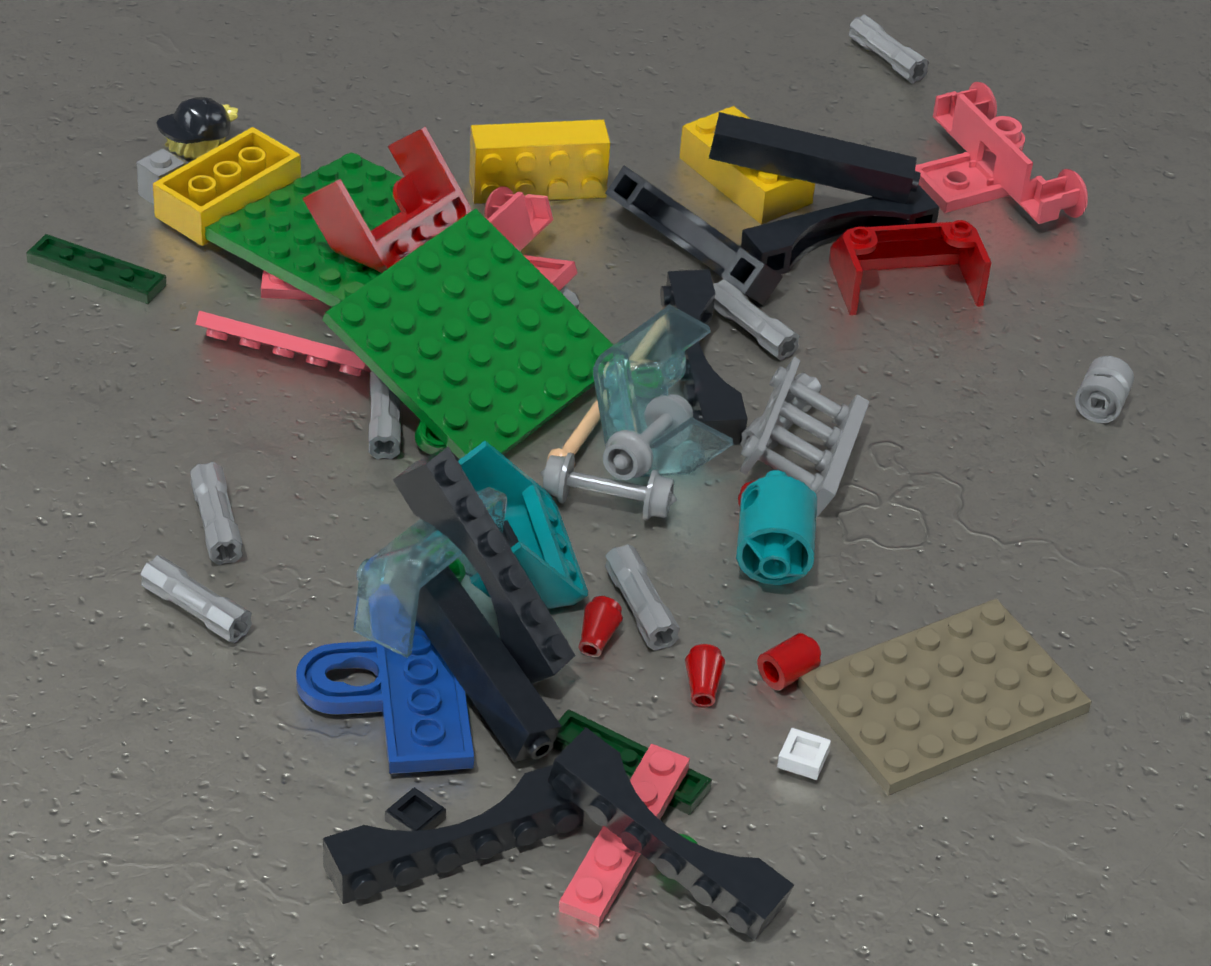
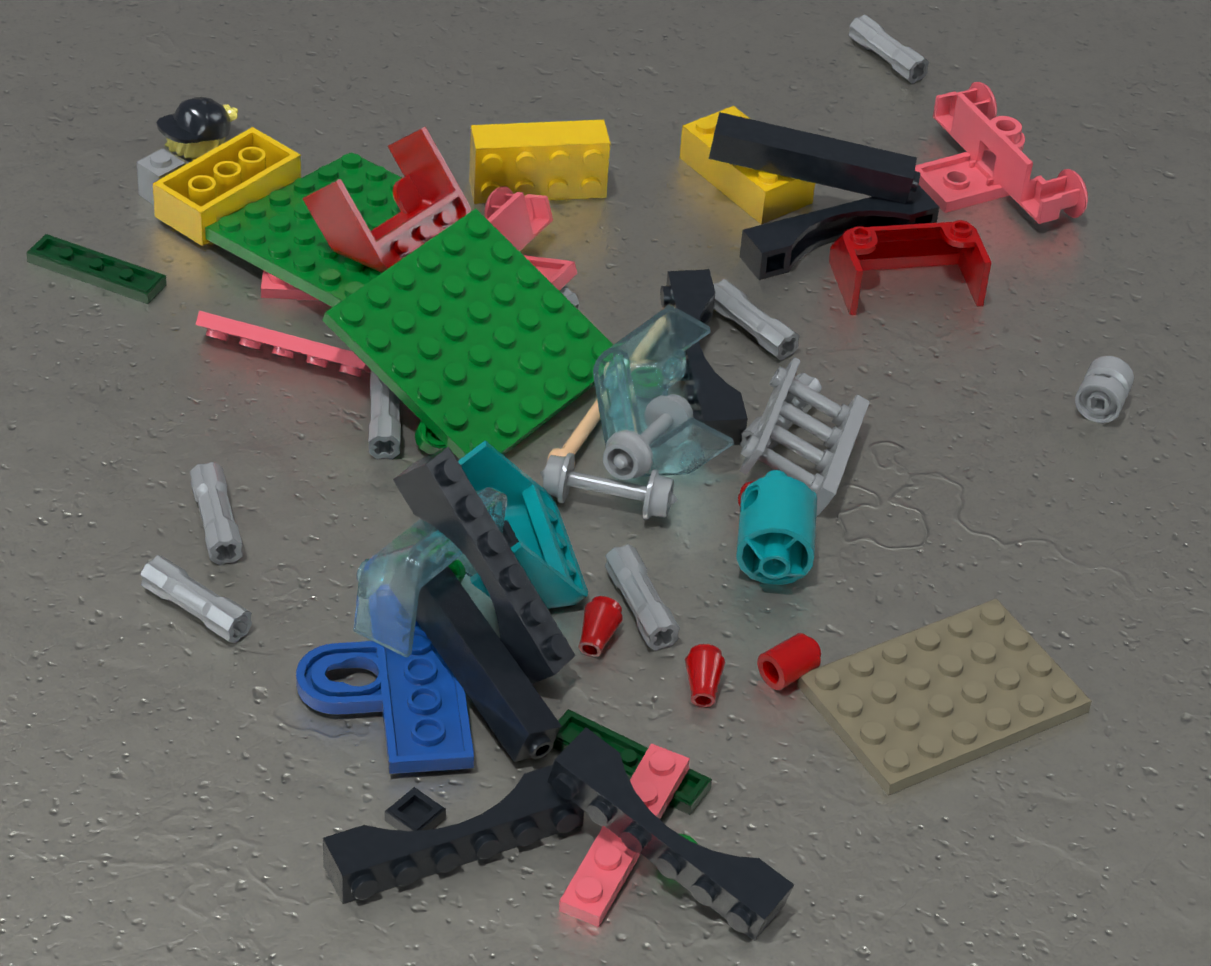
(694, 235): black arch -> none
(804, 753): white plate -> none

